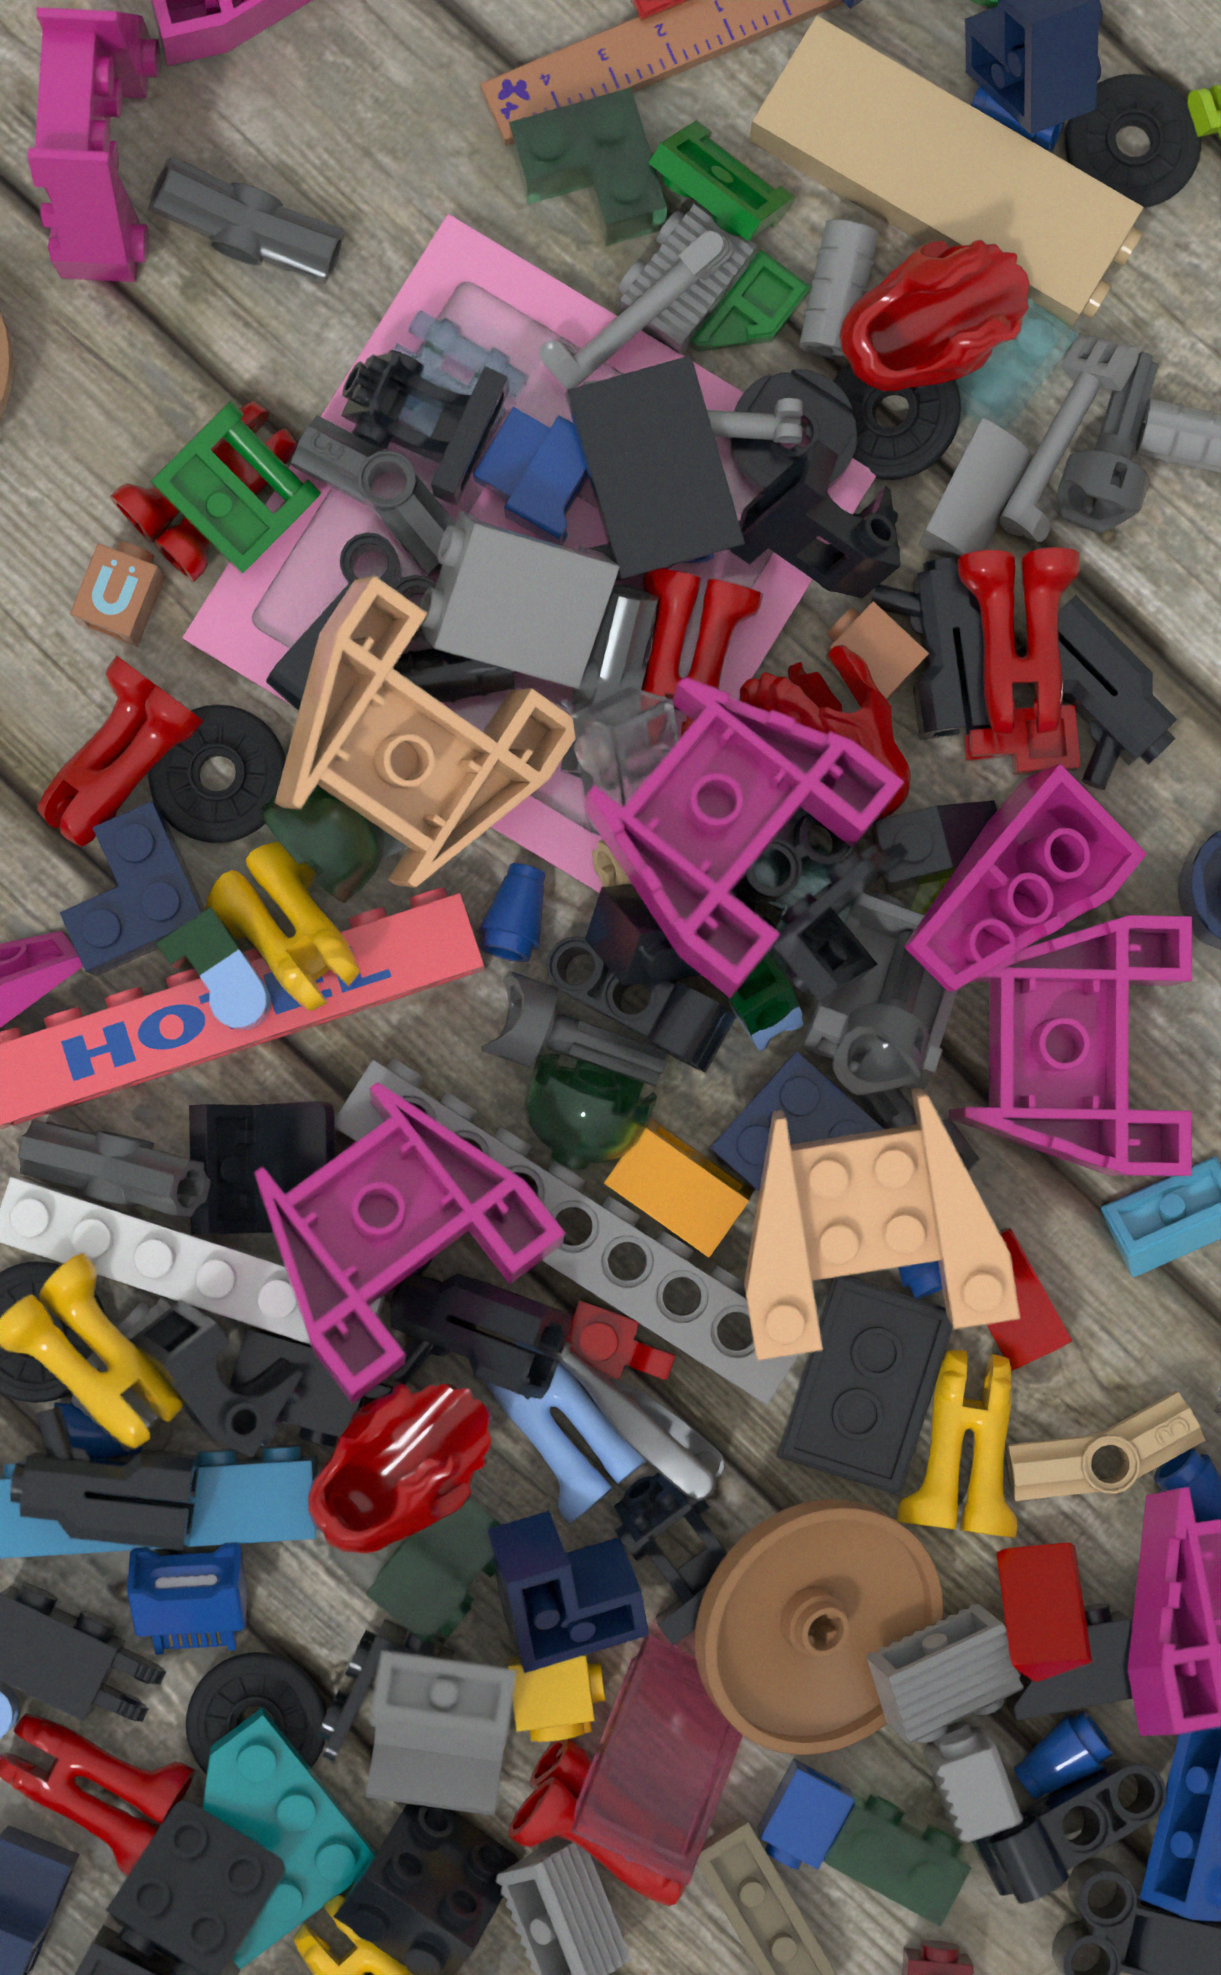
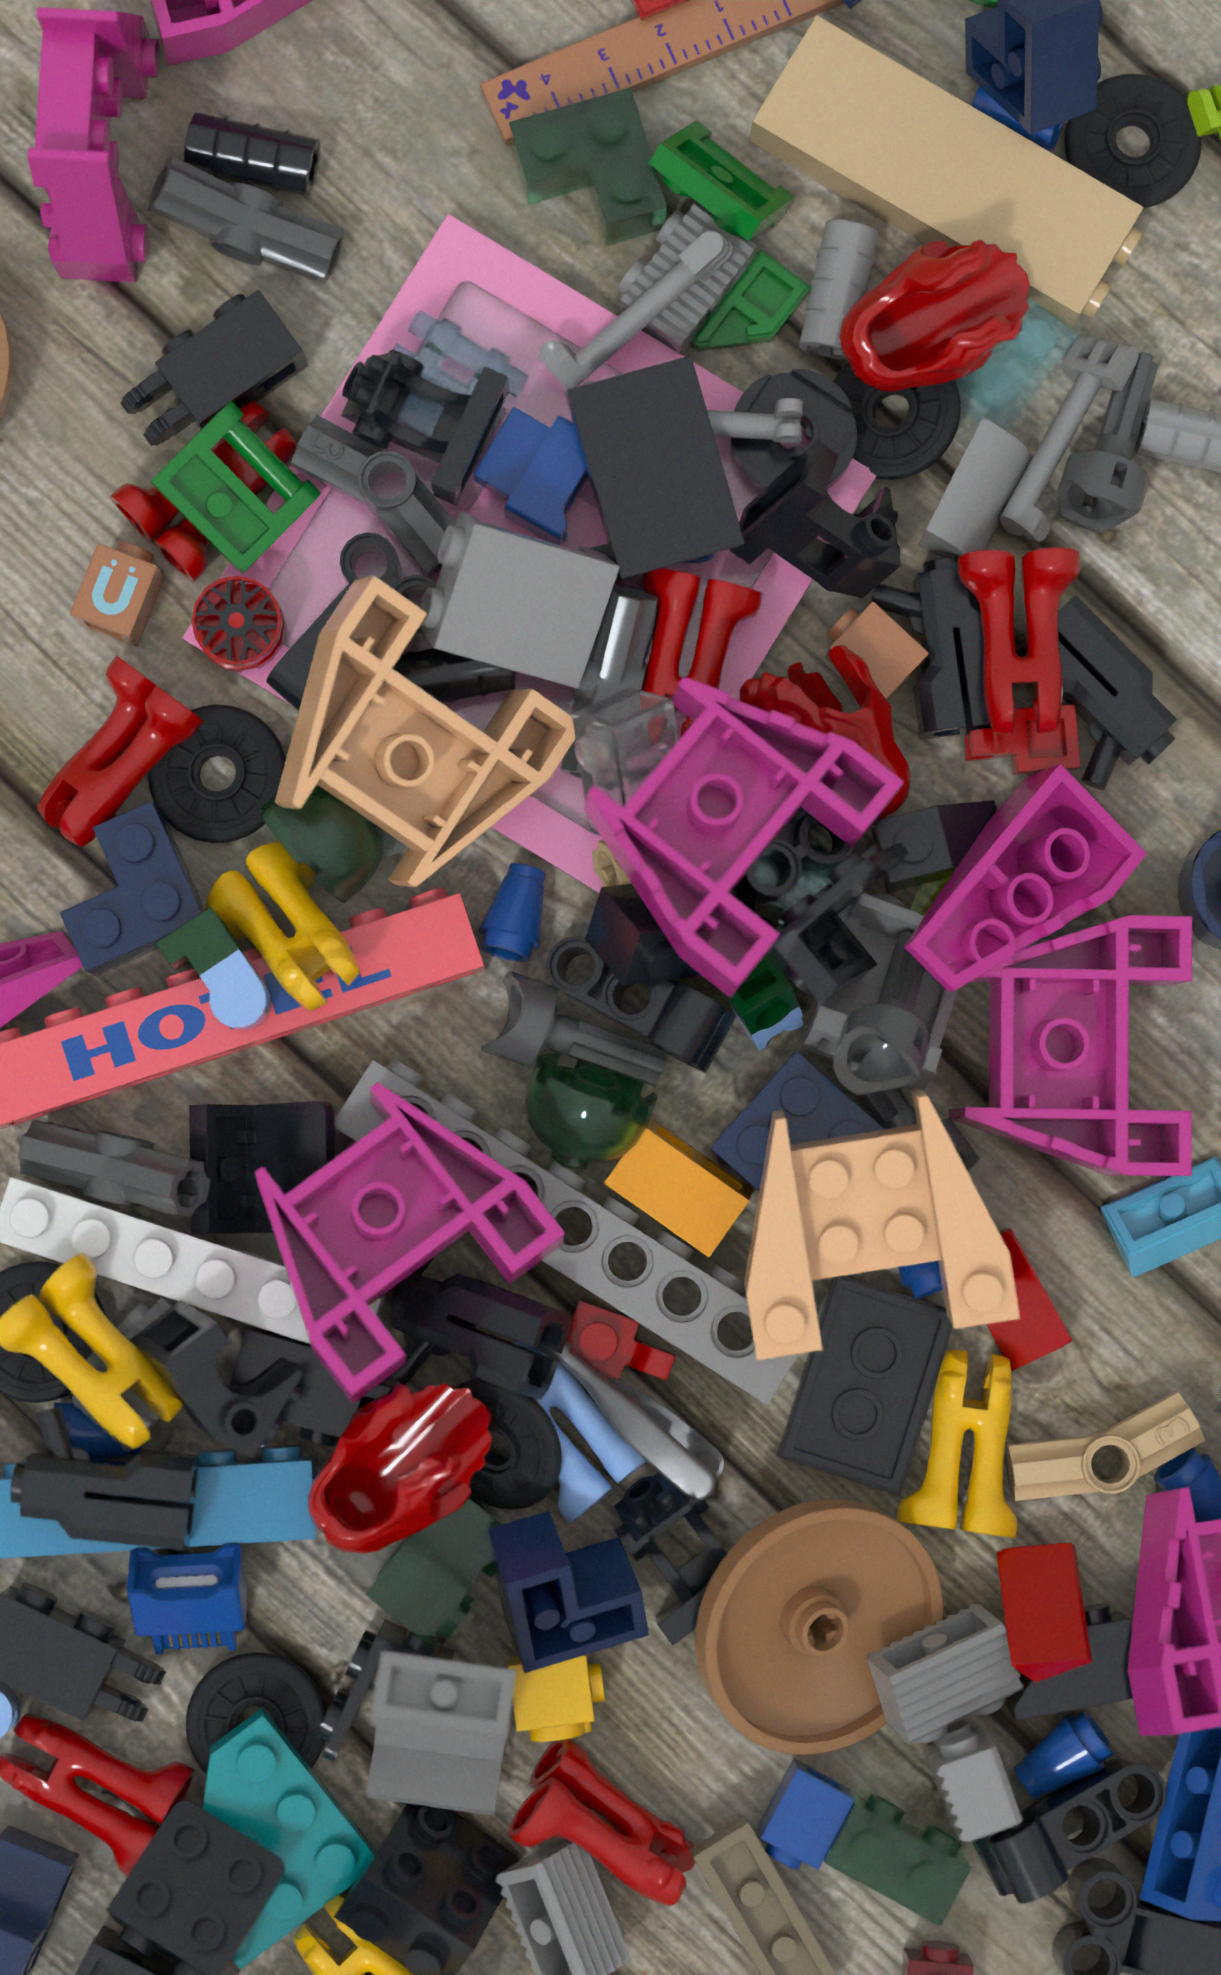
(232, 358): none -> black hinge
(238, 624): none -> red wheel
(252, 153): none -> black axle
(533, 1445): none -> black wheel
(658, 1765): clear pink piece -> none

